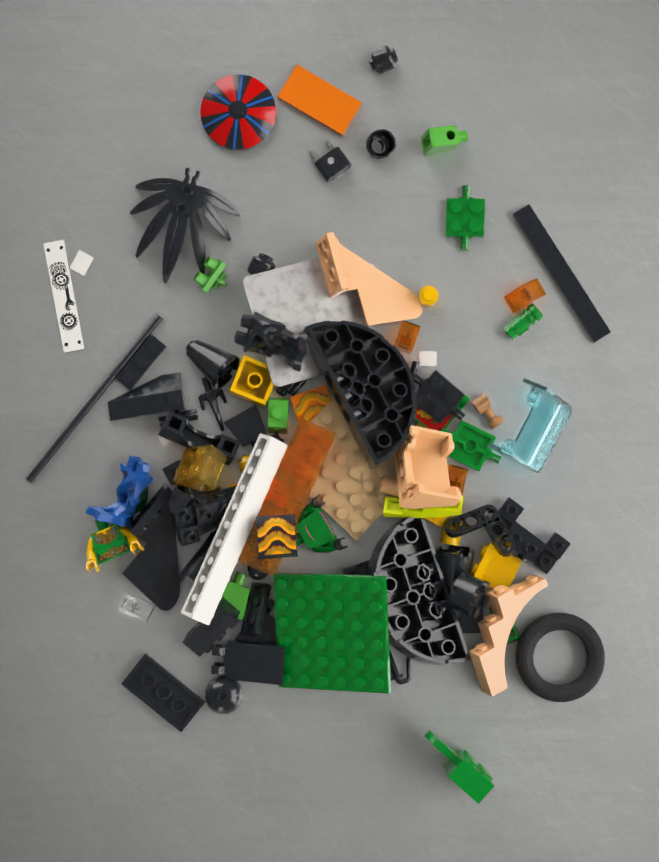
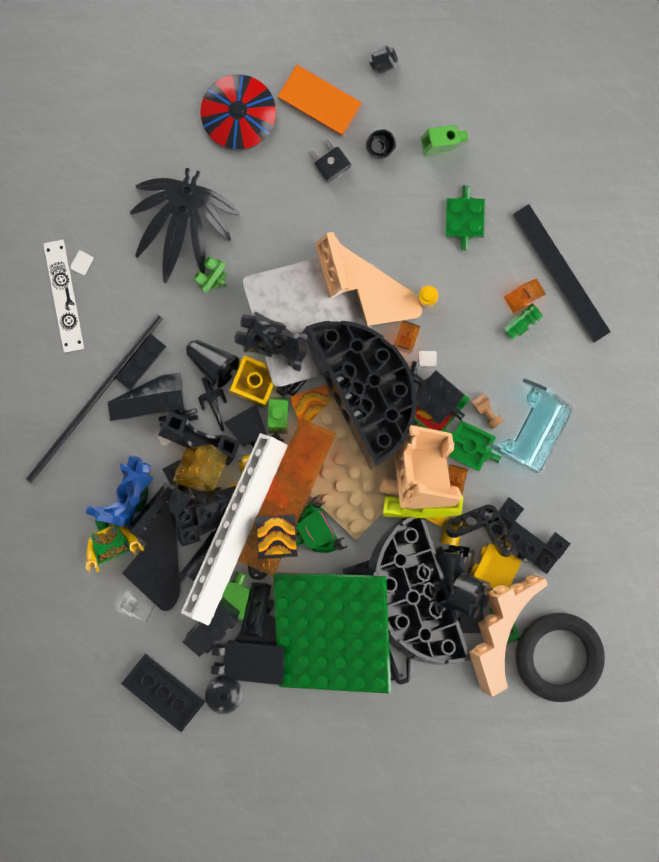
(260, 263): black head -> none
(464, 770): green brick -> none

